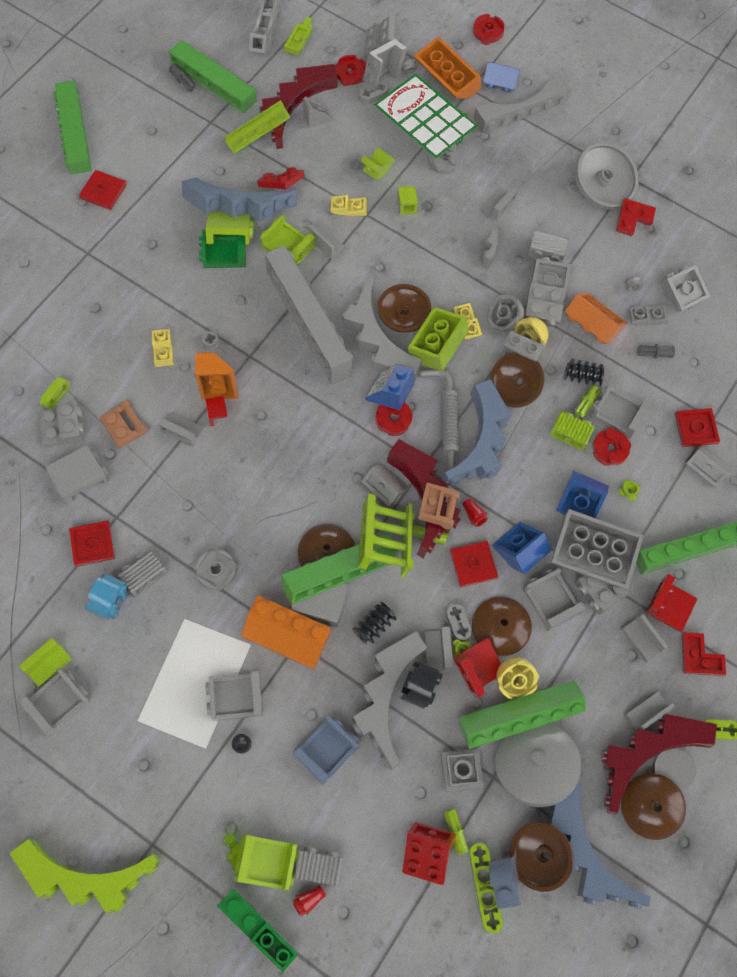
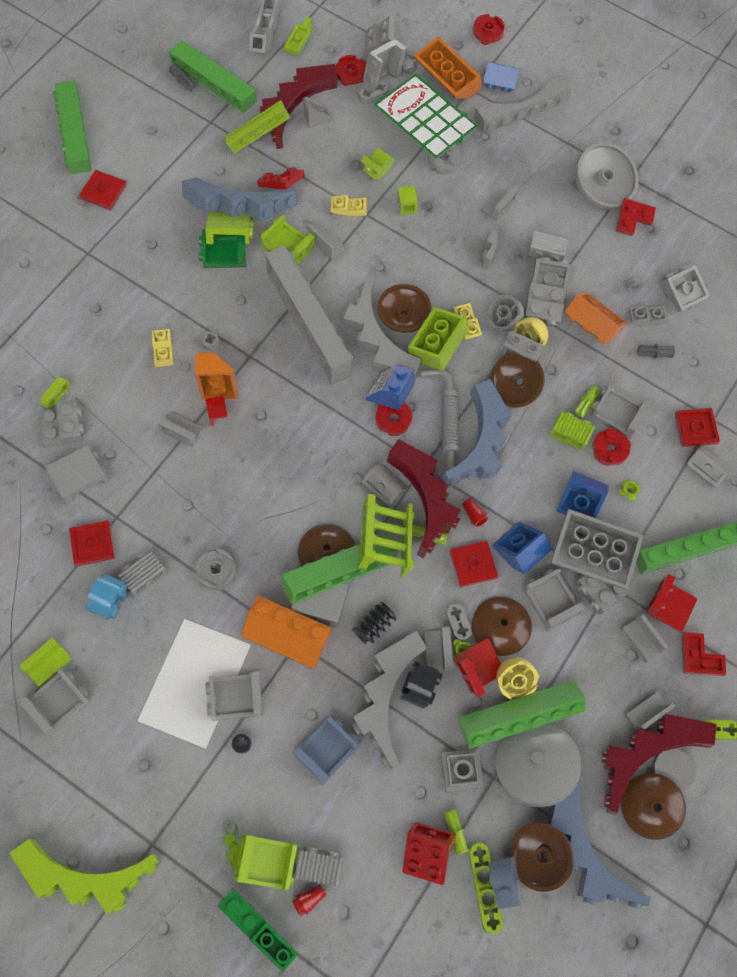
(117, 426): nougat plate -> none
(432, 505): nougat plate -> none
(584, 371): black piece -> none

